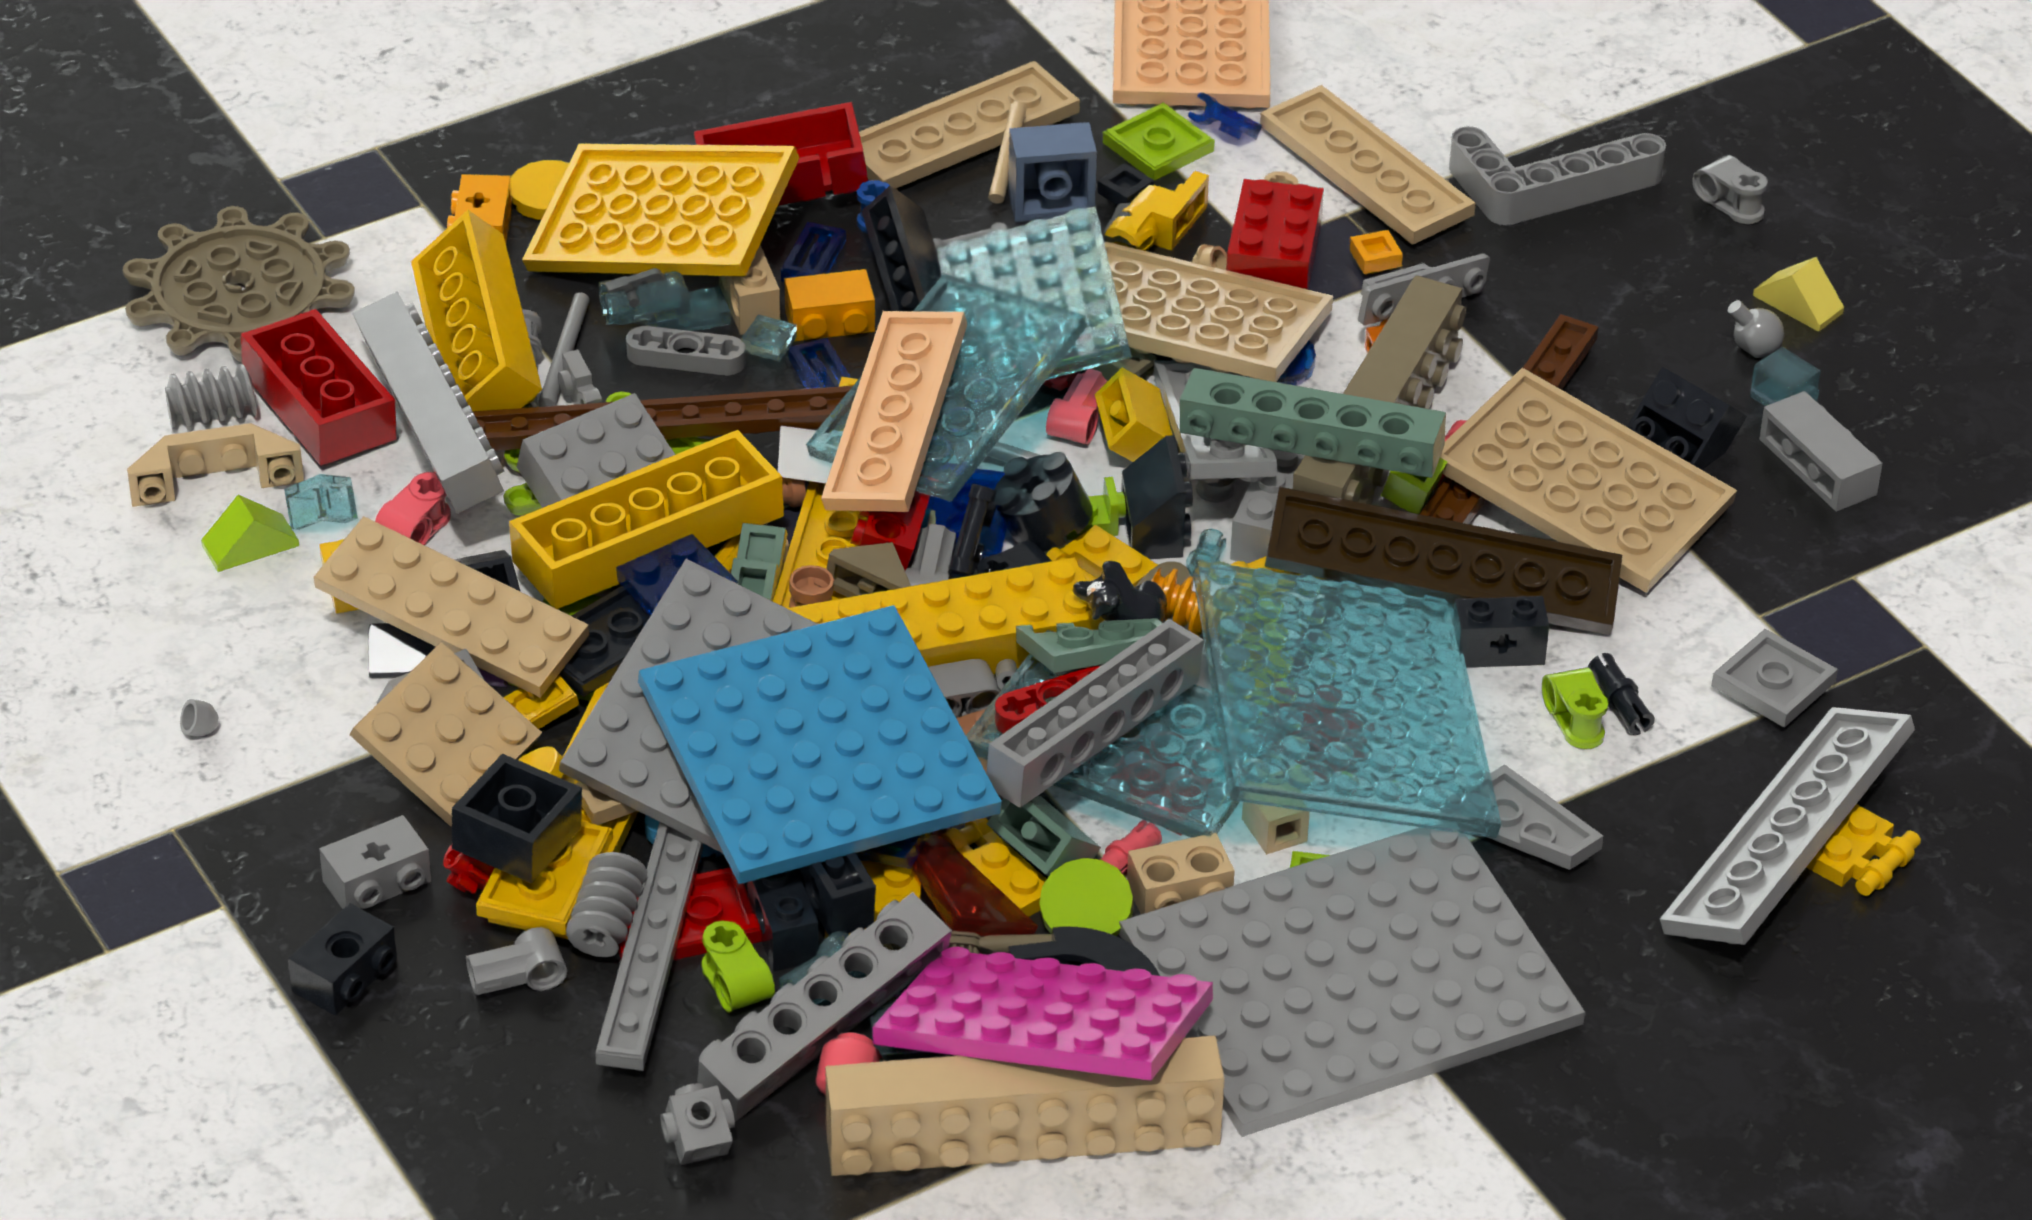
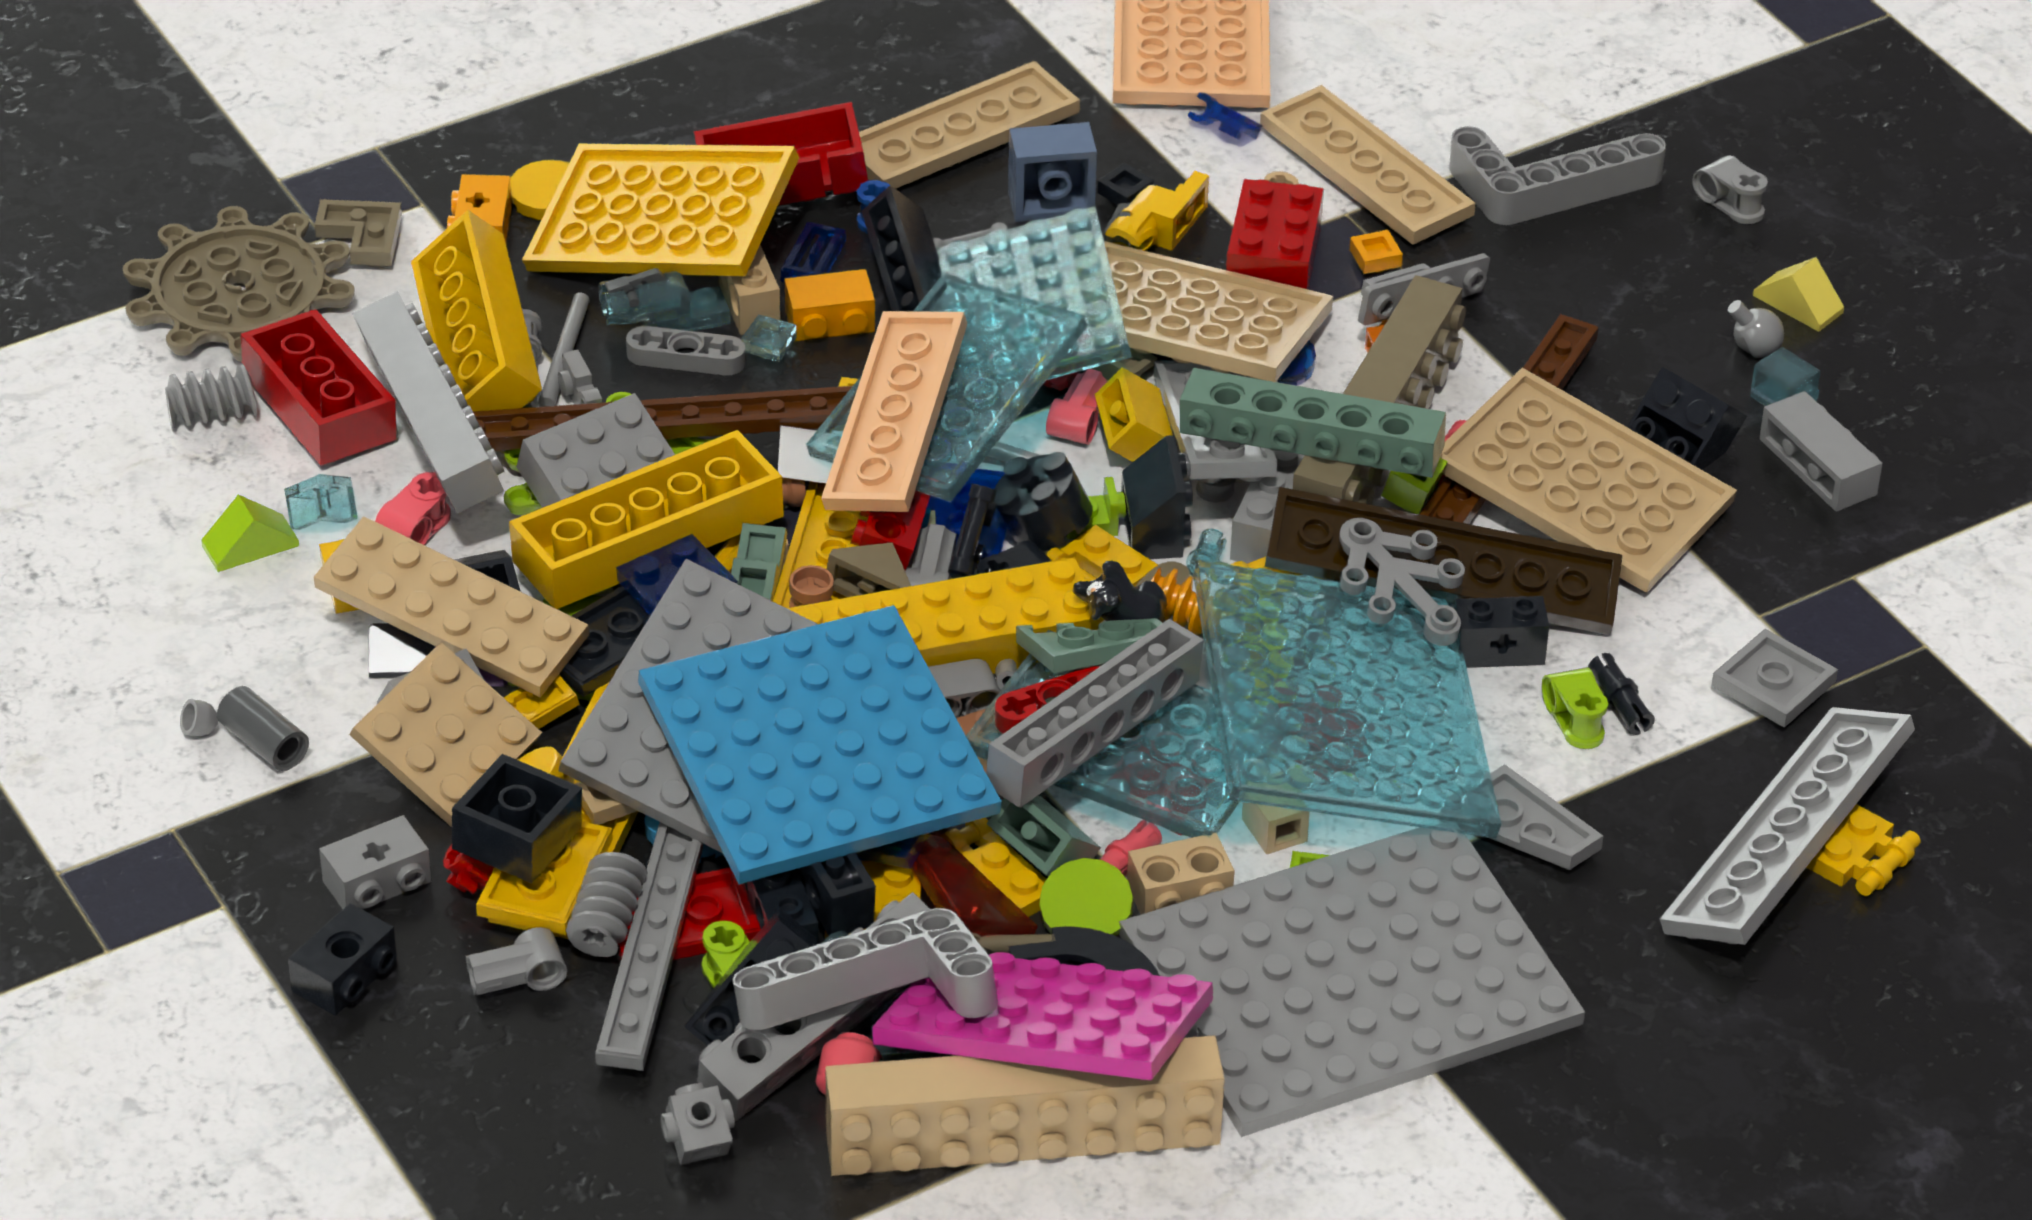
(211, 452): tan slope -> none
(262, 728): none -> dark grey pin
(369, 225): none -> dark tan plate
(719, 1011): none -> black slope
(803, 369): clear blue tile -> none
(869, 963): none -> light grey beam
(1000, 177): tan bar -> none
(1158, 141): lime tile -> none
(1211, 256): tan plate -> none
(1365, 540): none -> light grey plant

